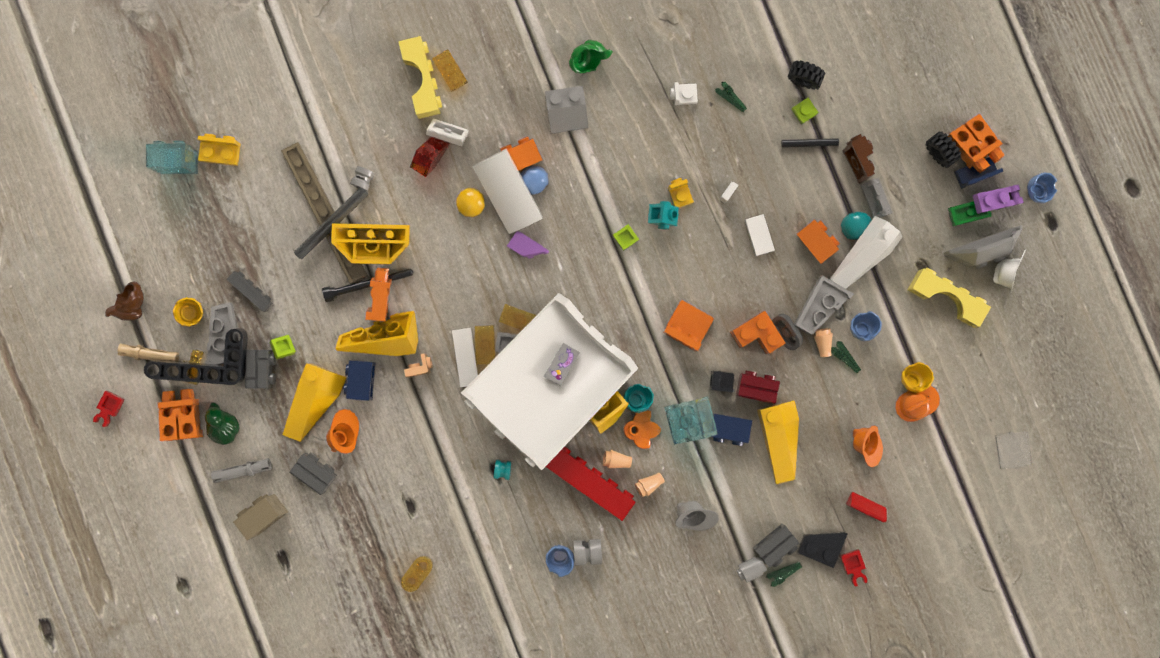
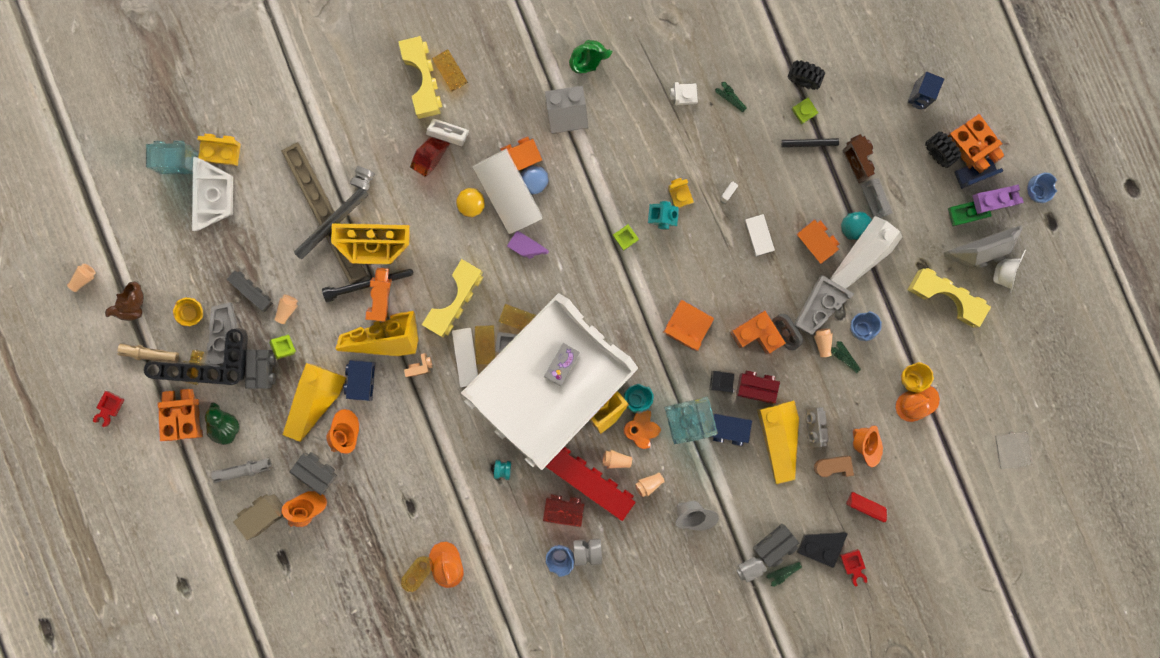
(81, 277): none -> light nougat cone
(210, 194): none -> white wing
(285, 308): none -> light nougat cone
(303, 508): none -> orange piece
(441, 320): none -> light yellow arch
(446, 564): none -> orange piece
(564, 511): none -> clear red brick
(815, 418): none -> light grey hinge
(827, 466): none -> medium nougat leg
(925, 90): none -> dark blue brick

